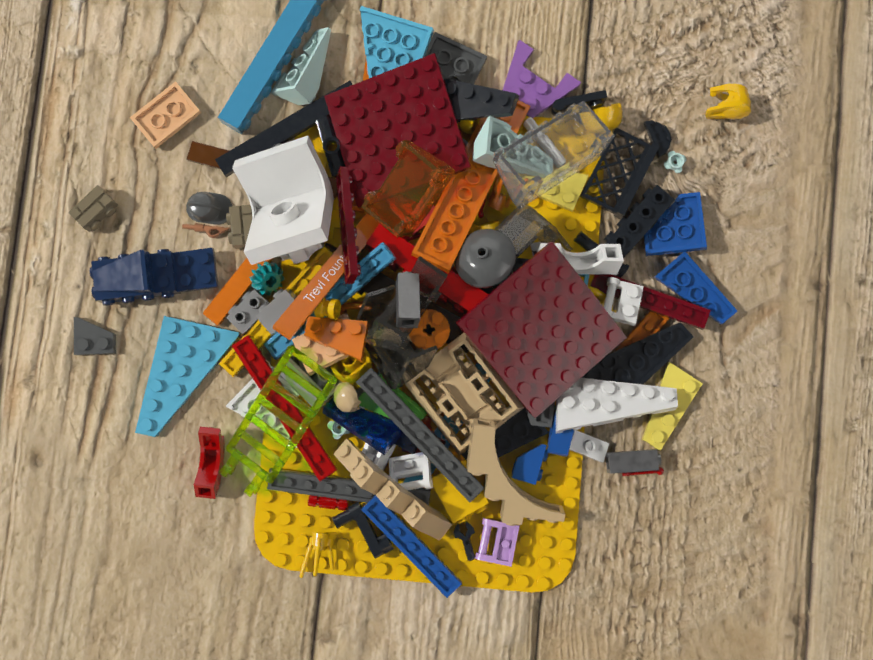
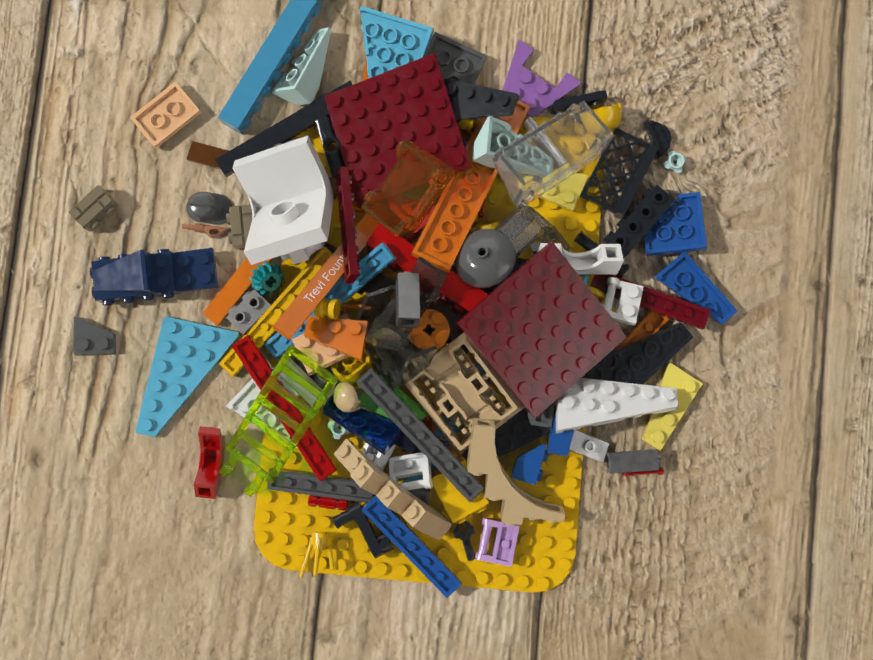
(272, 311): light grey brick -> none
(497, 200): orange plant -> none
(733, 106): yellow helmet -> none

